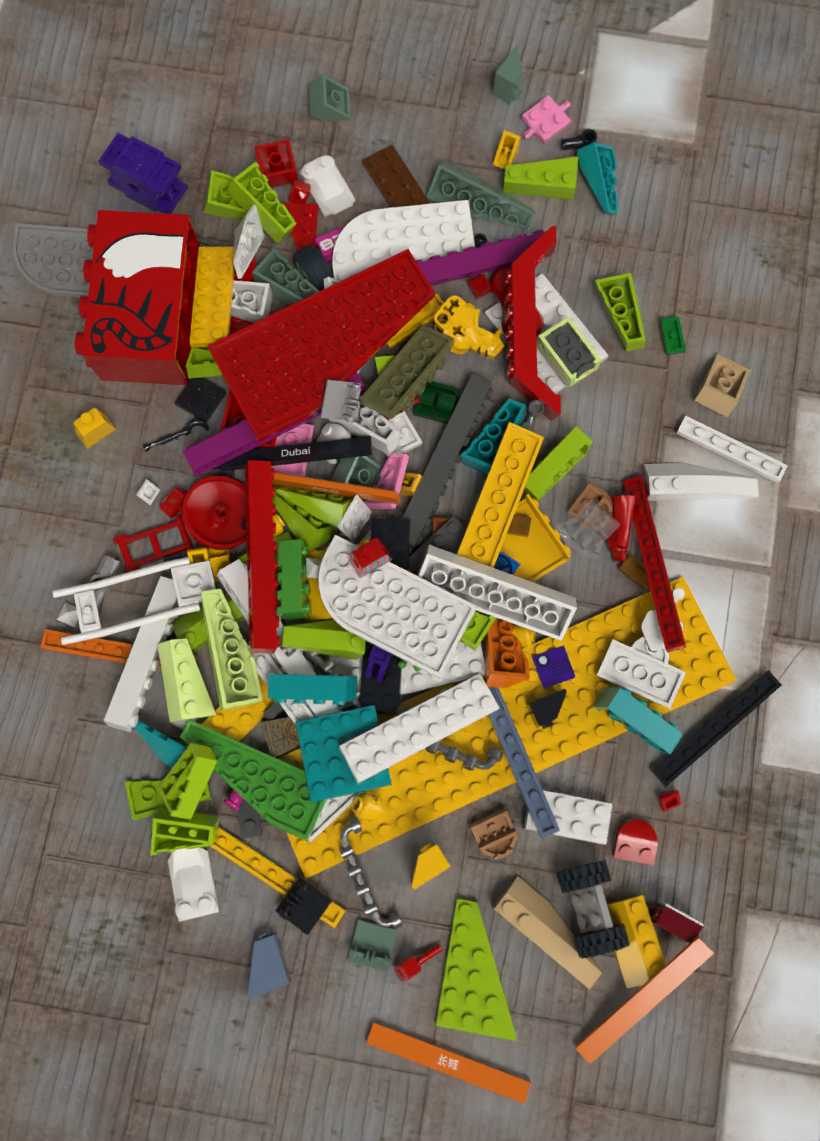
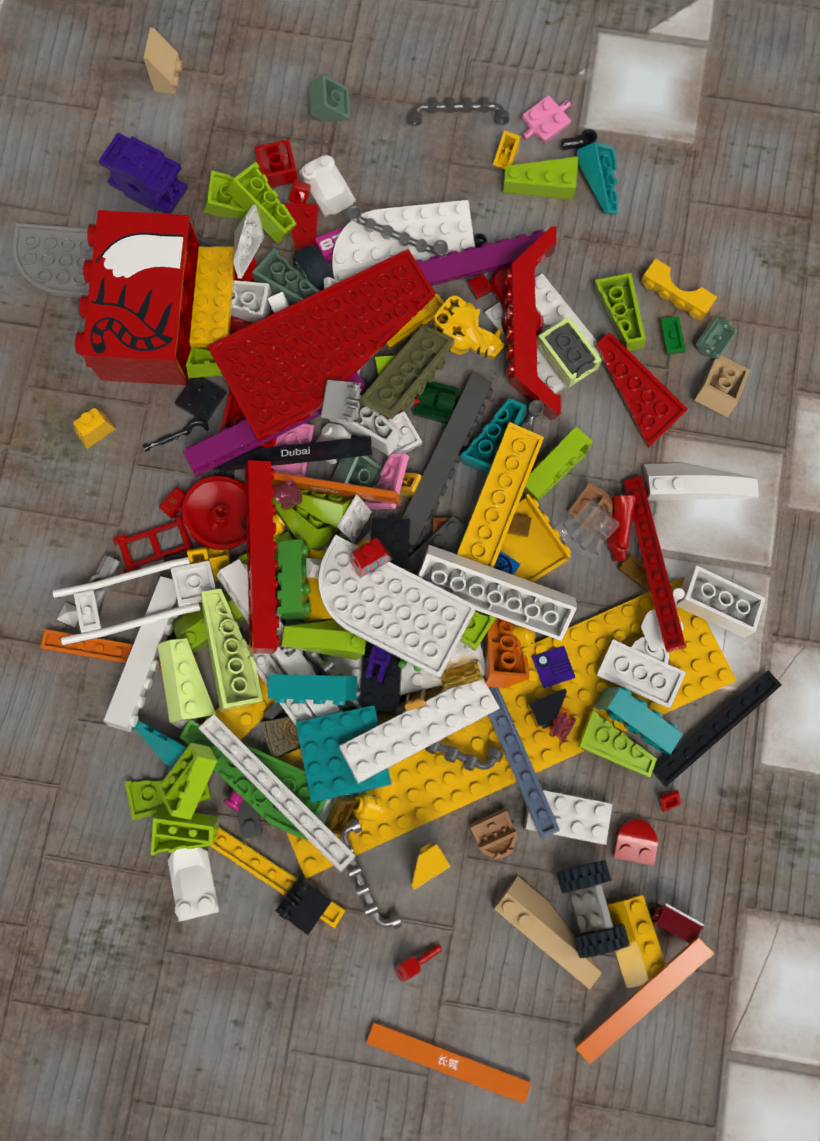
(148, 492): white slope -> none
(162, 63): none -> tan slope
(267, 966): sand blue slope -> none
(277, 793): none -> white plate
(278, 302): none -> white slope
(288, 494): none -> clear pink wheel
(340, 813): none -> pearl gold tile
(354, 214): none -> flat silver bar
(372, 945): sand green hinge -> none
(394, 179): reddish brown plate -> none
(416, 699): none -> pearl gold tile
(461, 675): none -> clear yellow plate
(466, 106): none -> flat silver bar
(471, 985): lime wing -> none
(484, 199): sand green wedge -> none
(509, 78): sand green slope -> none
(562, 726): none -> clear pink wheel
(610, 744): none -> lime wing
(646, 398): none -> red wing
(695, 302): none -> yellow arch
(716, 338): none -> sand green hinge
(721, 602): none -> white brick
(732, 449): white plate -> none

